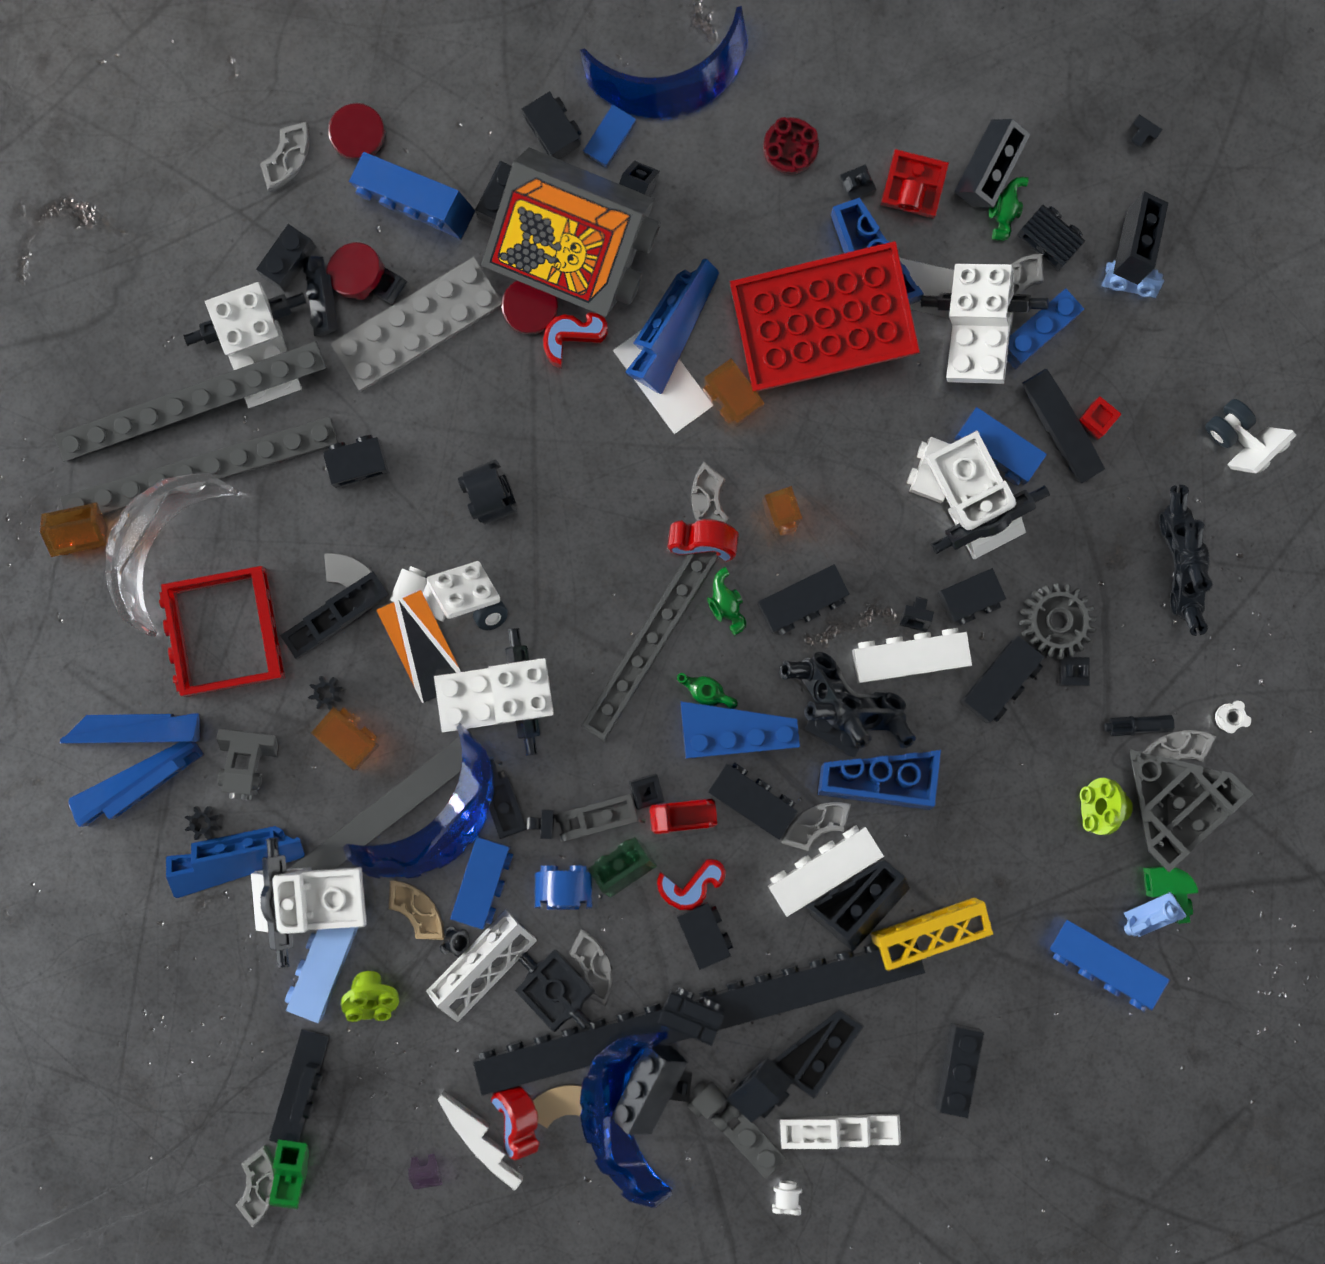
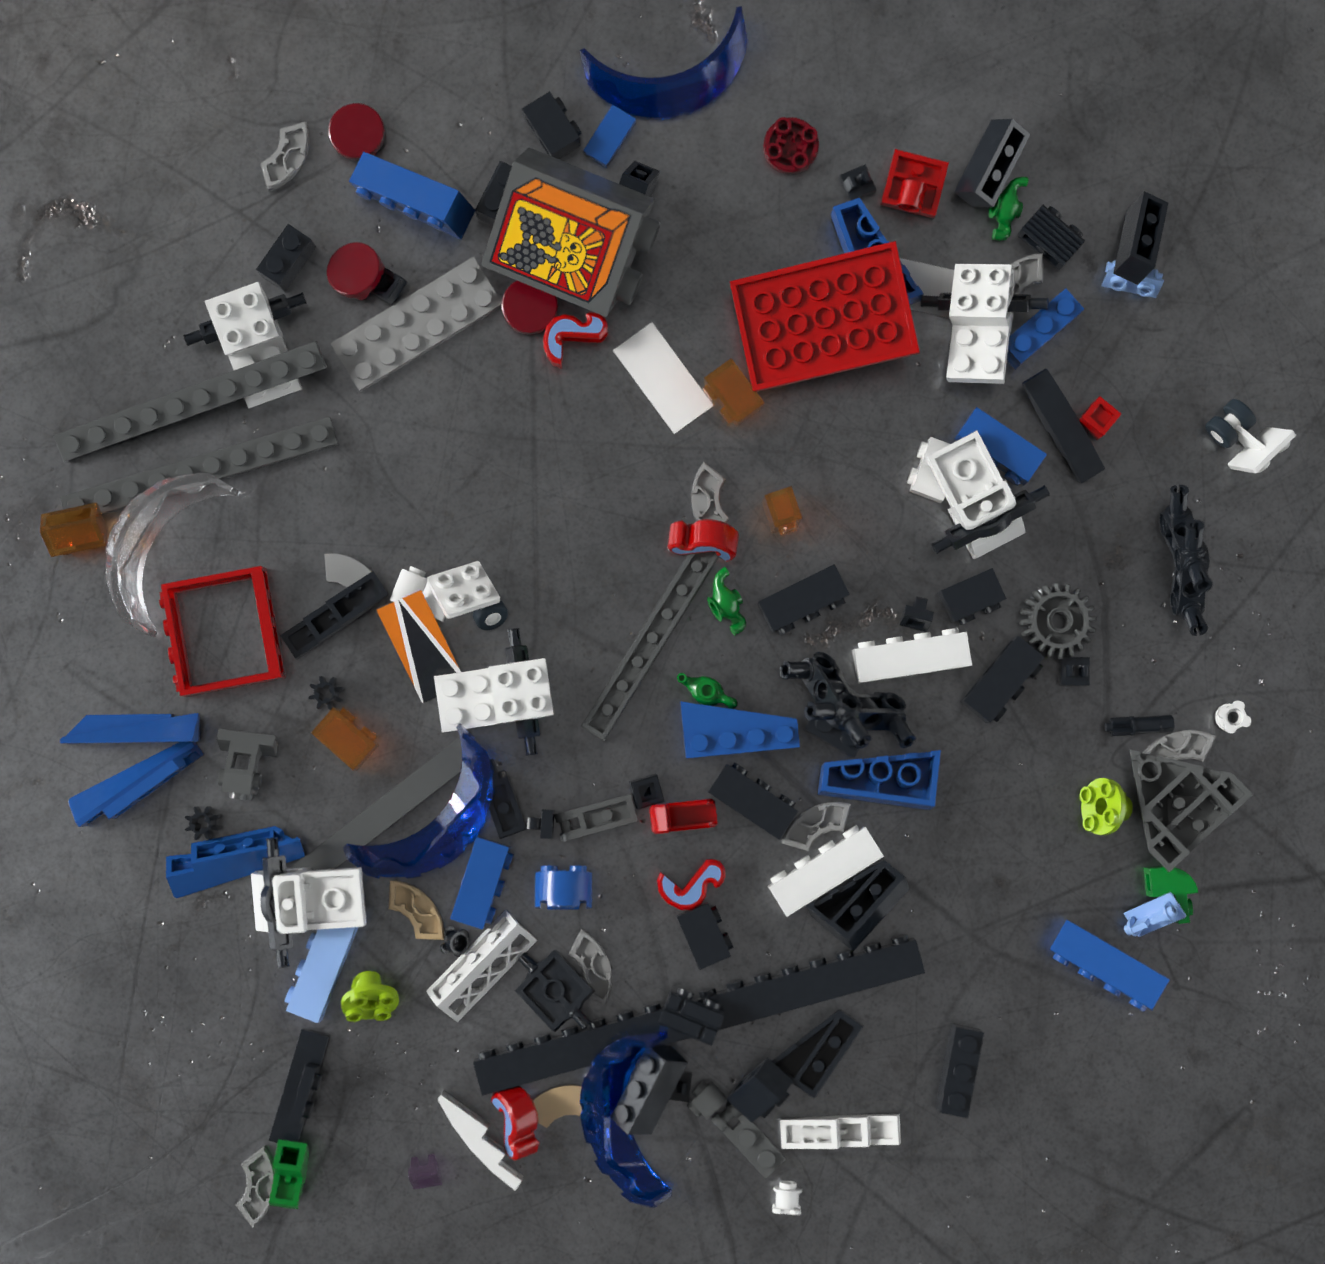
(320, 296): black hinge -> none
(355, 461): black brick -> none
(488, 492): black brick -> none
(622, 867): clear green brick -> none
(671, 326): blue wedge -> none
(928, 923): yellow fence -> none
(1145, 129): black tile -> none

